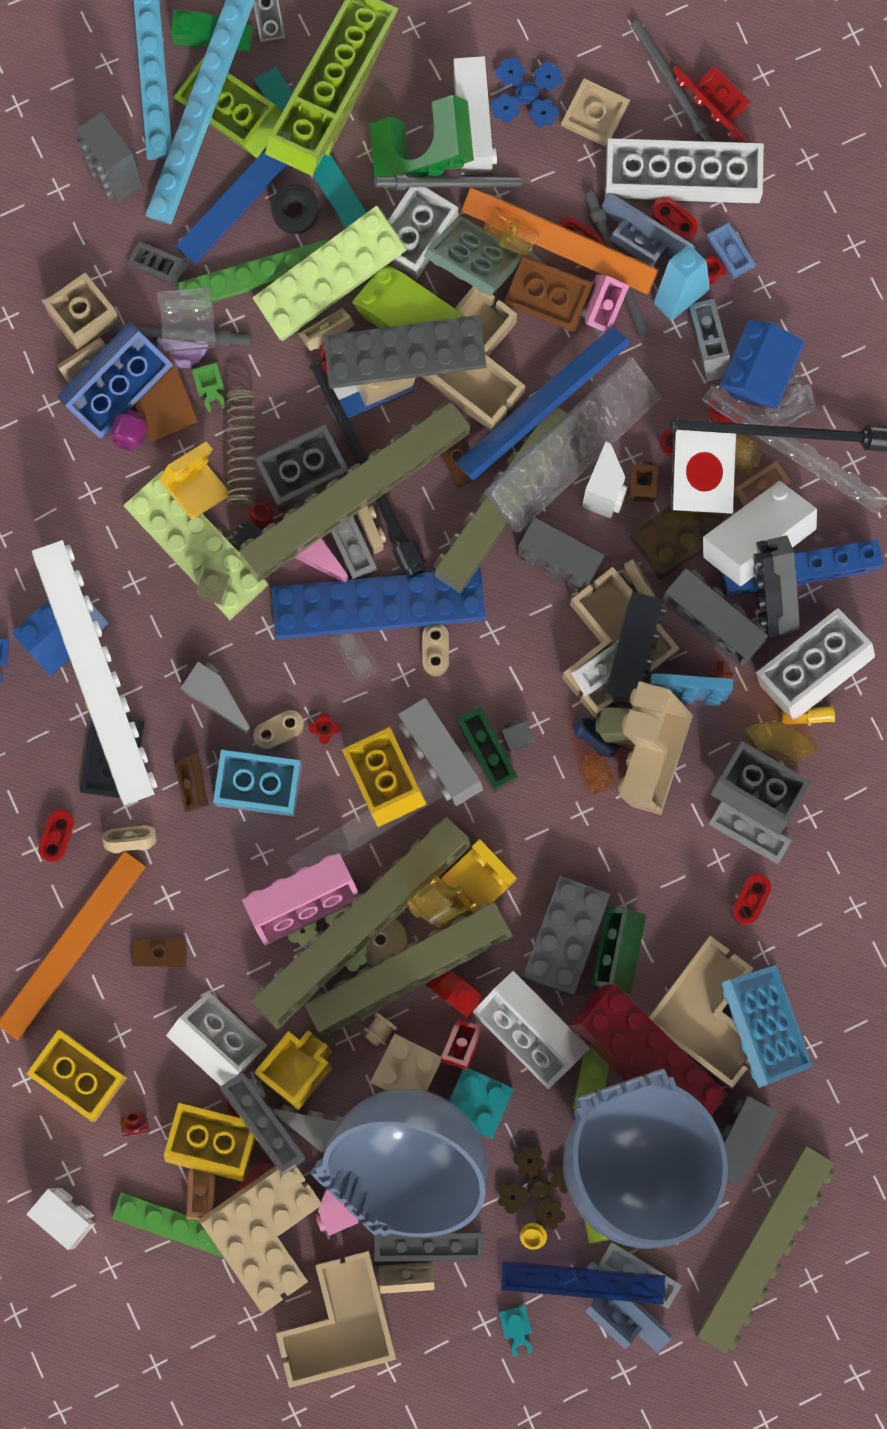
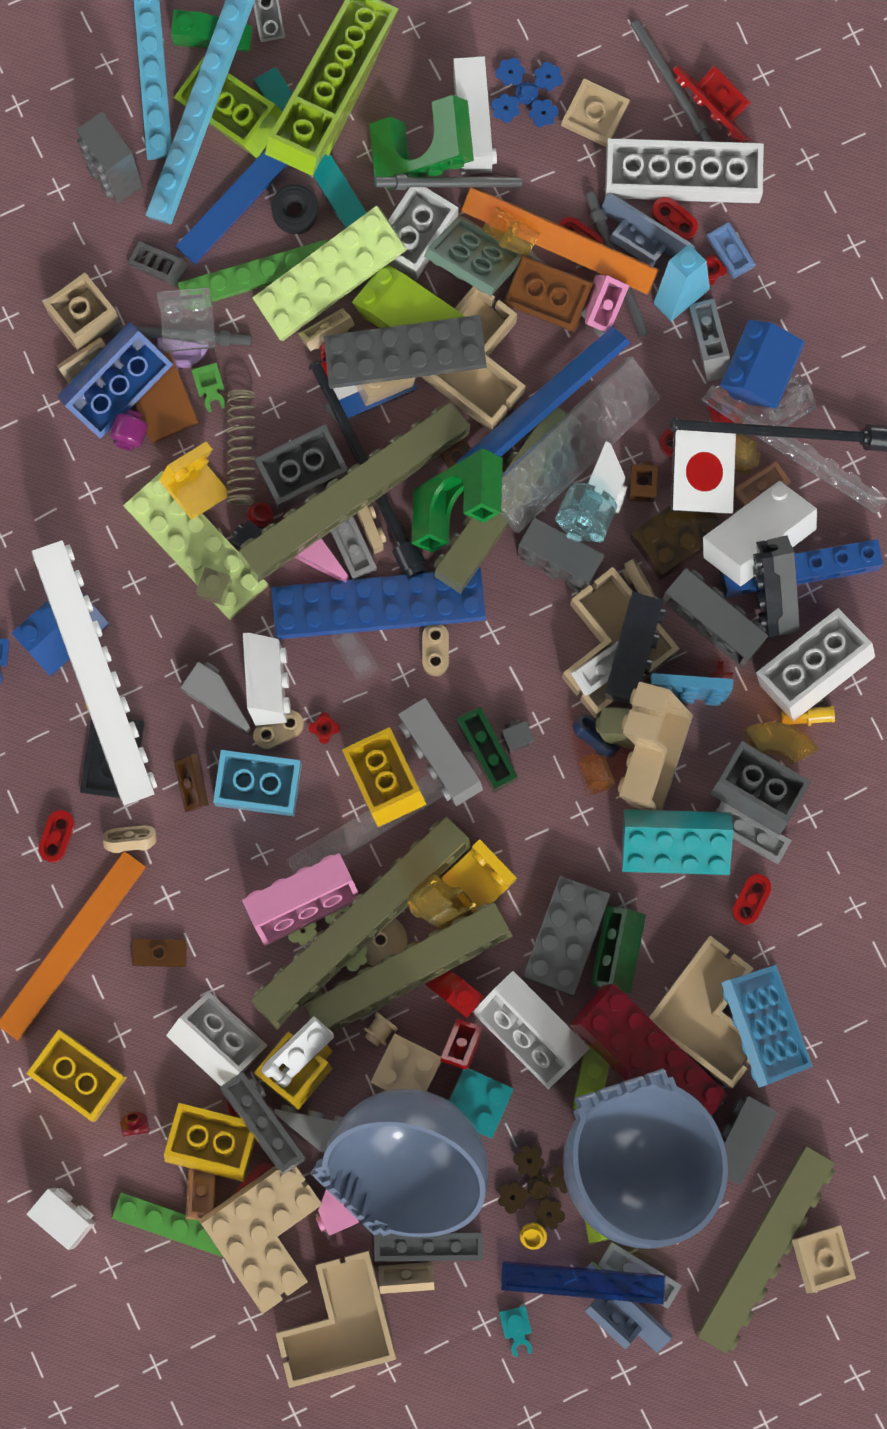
(266, 679): none -> white slope
(298, 1052): none -> white plate
(432, 502): none -> green arch
(586, 513): none -> clear light blue brick
(677, 842): none -> teal brick
(823, 1259): none -> tan plate

